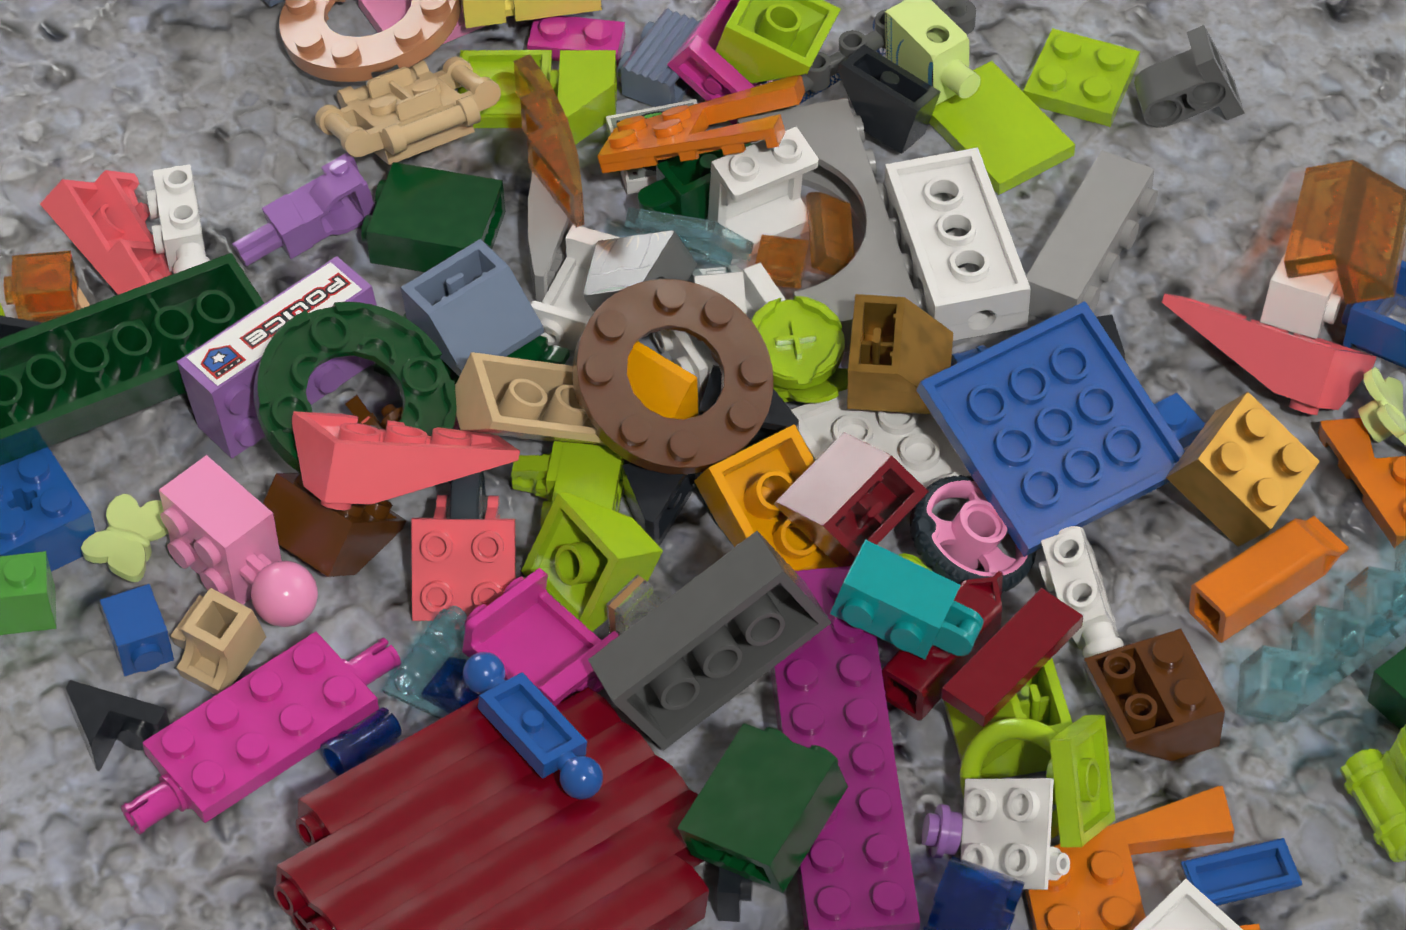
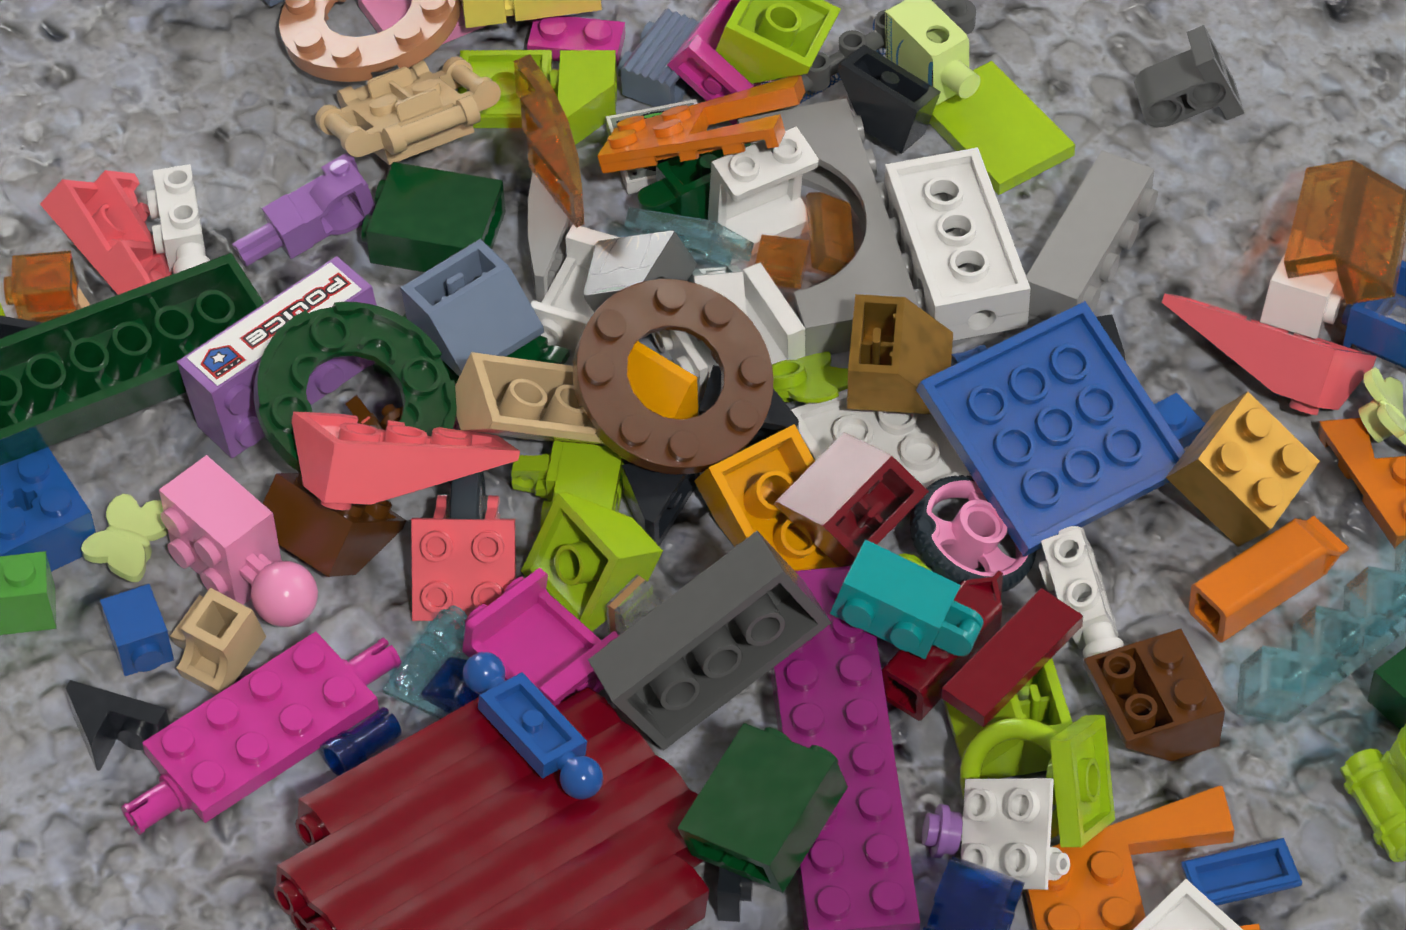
(801, 340): lime tile -> none
(1081, 77): lime plate -> none

